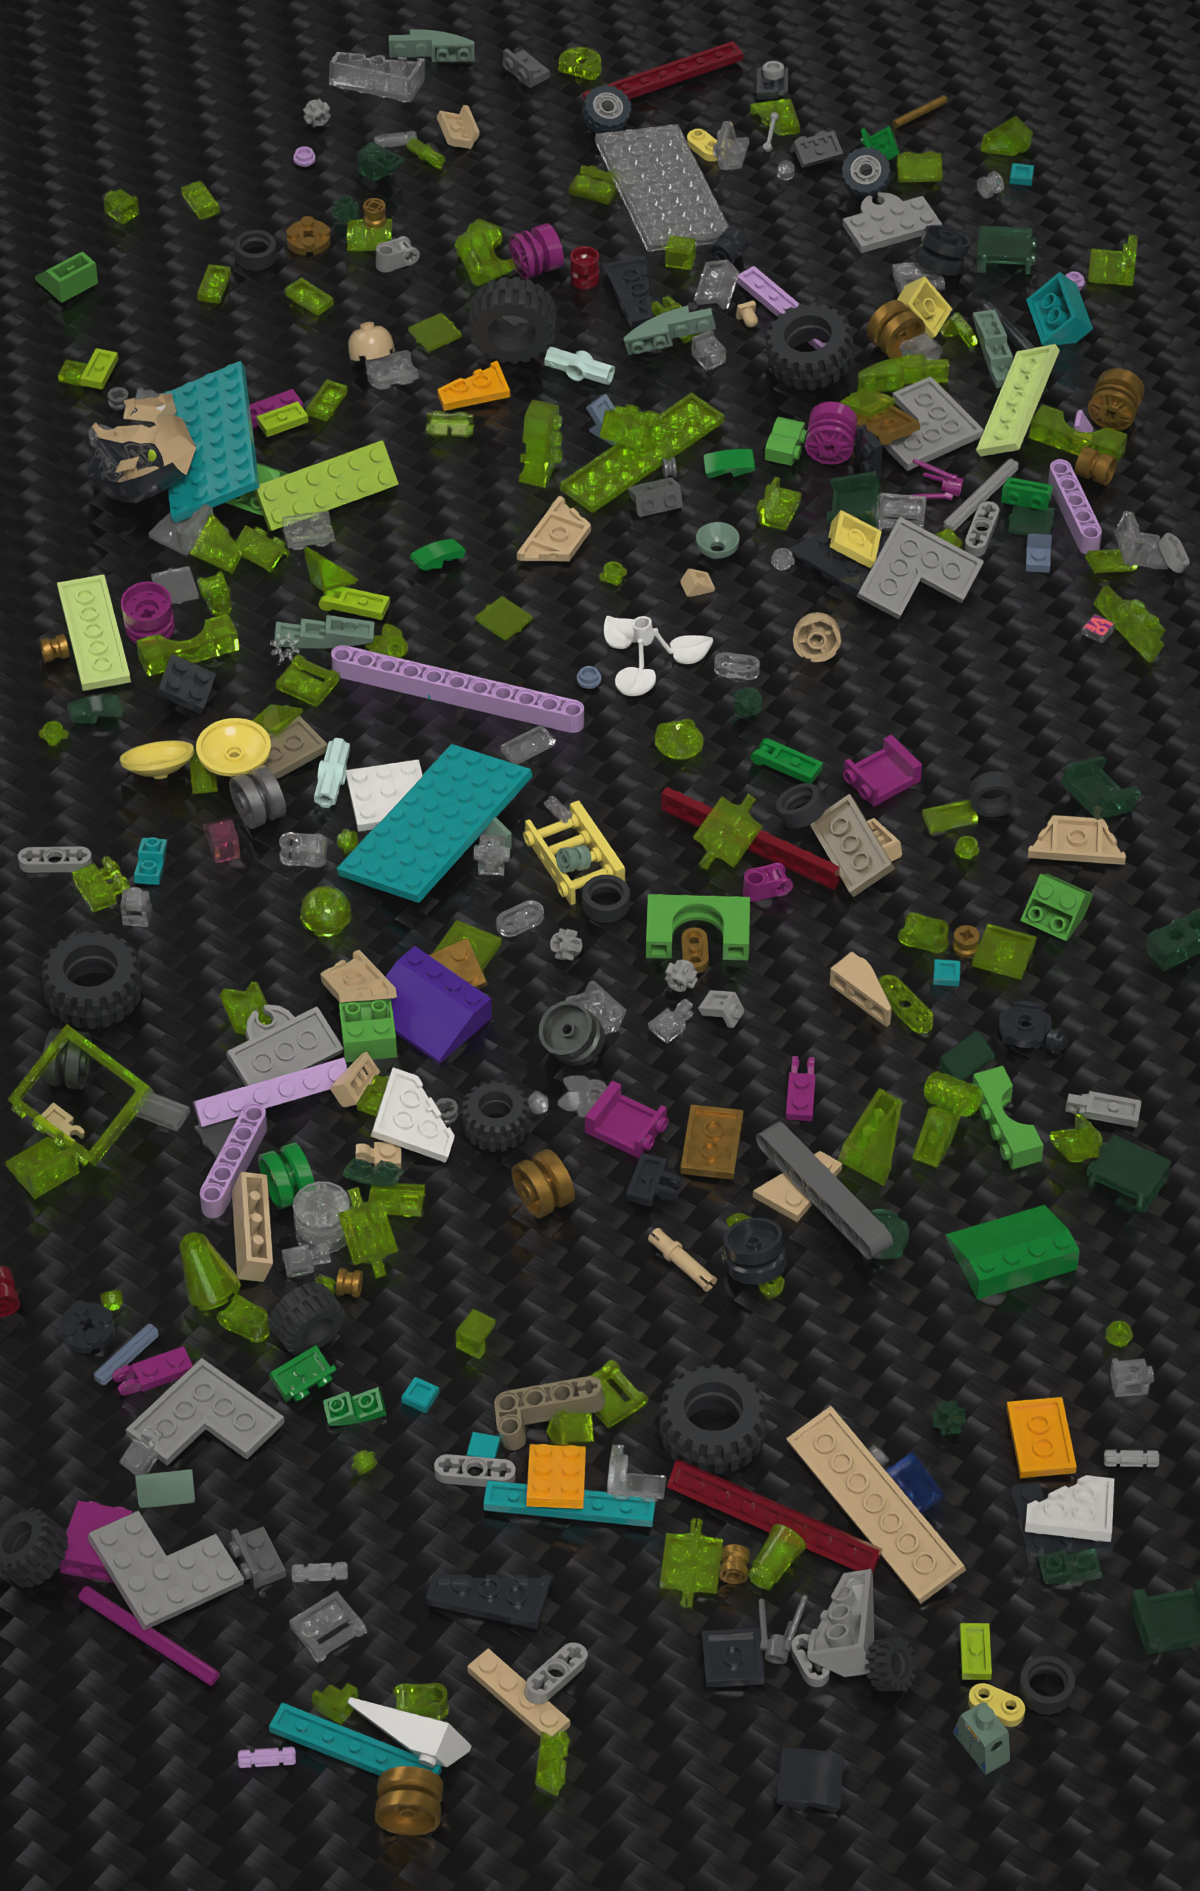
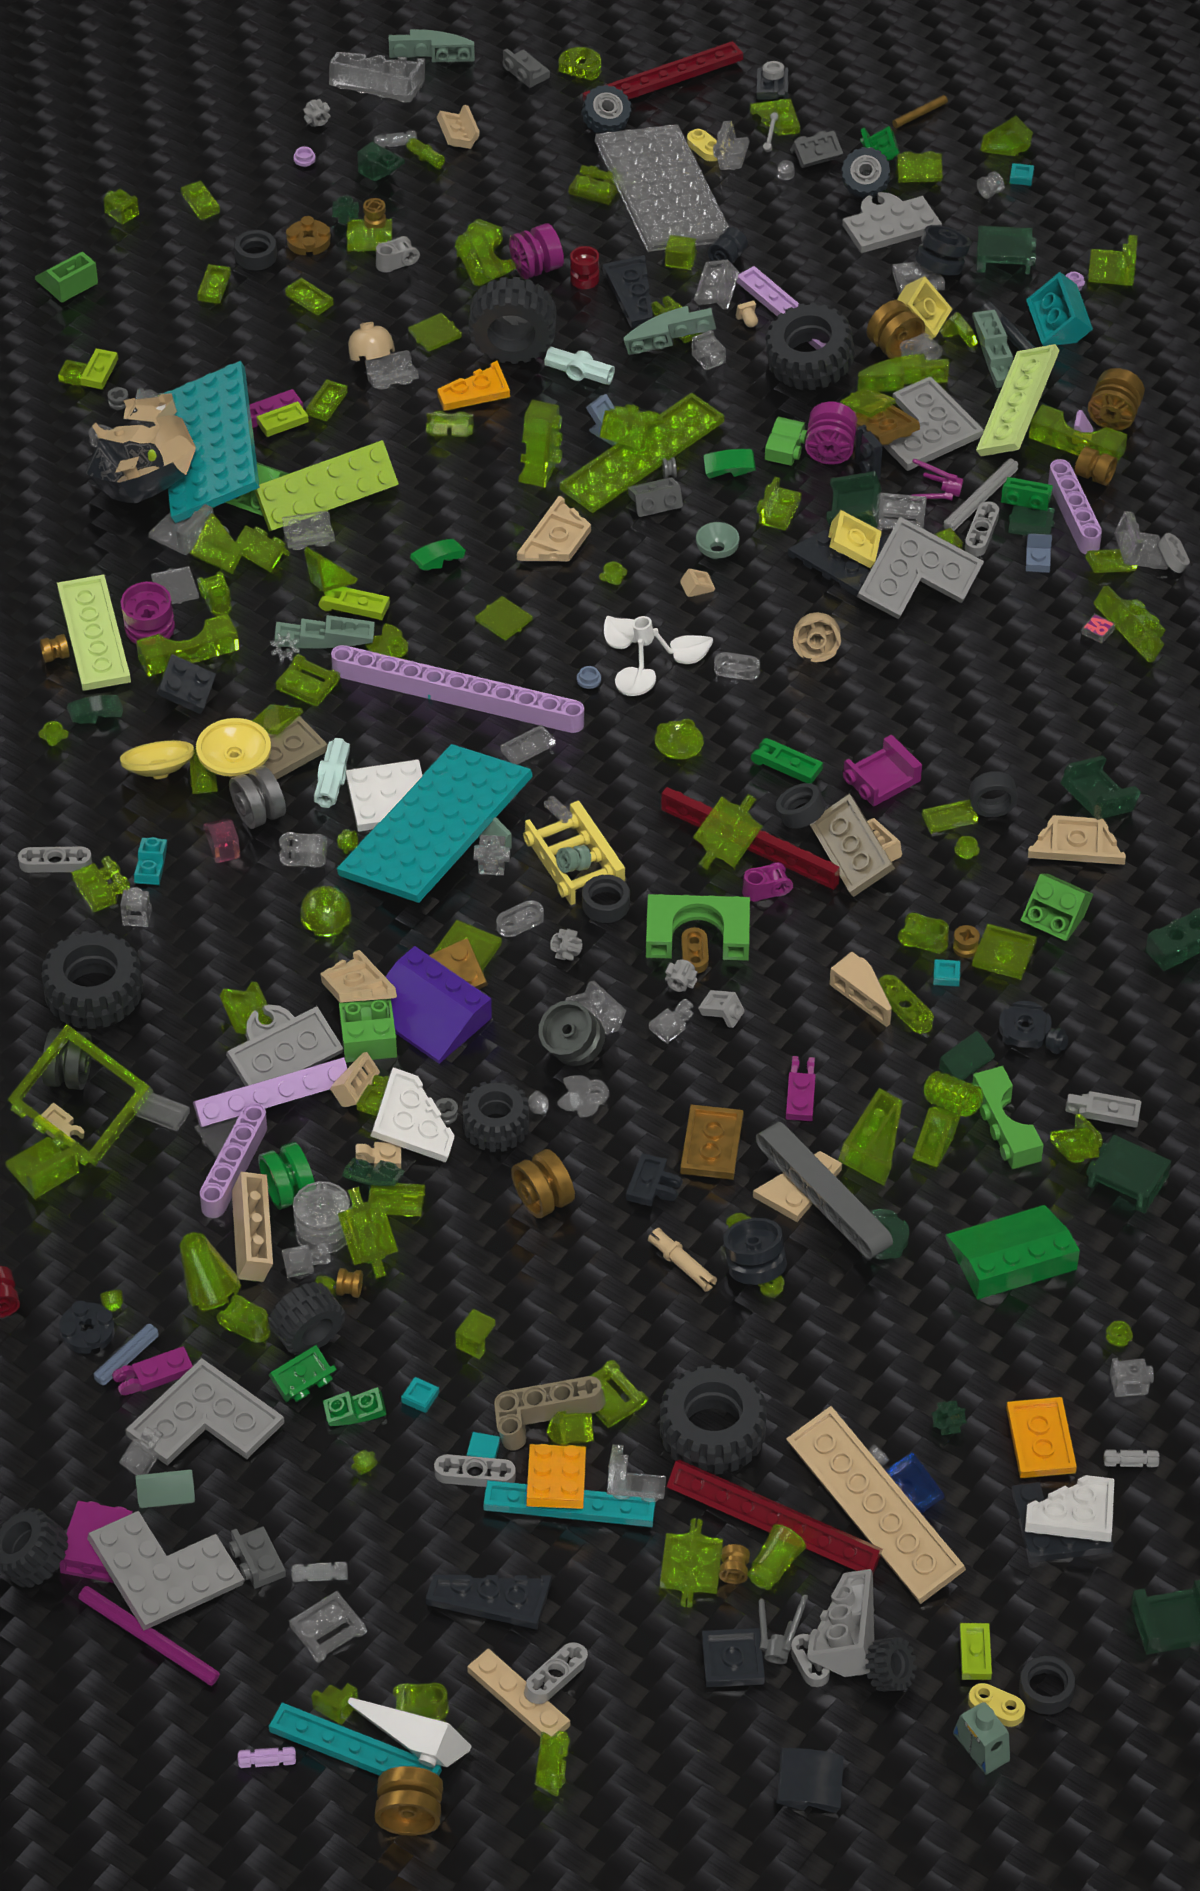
(625, 1121): magenta panel -> none
(747, 702): clear green gear -> none
(782, 559): clear plate -> none
(1071, 1568): clear green slope -> none

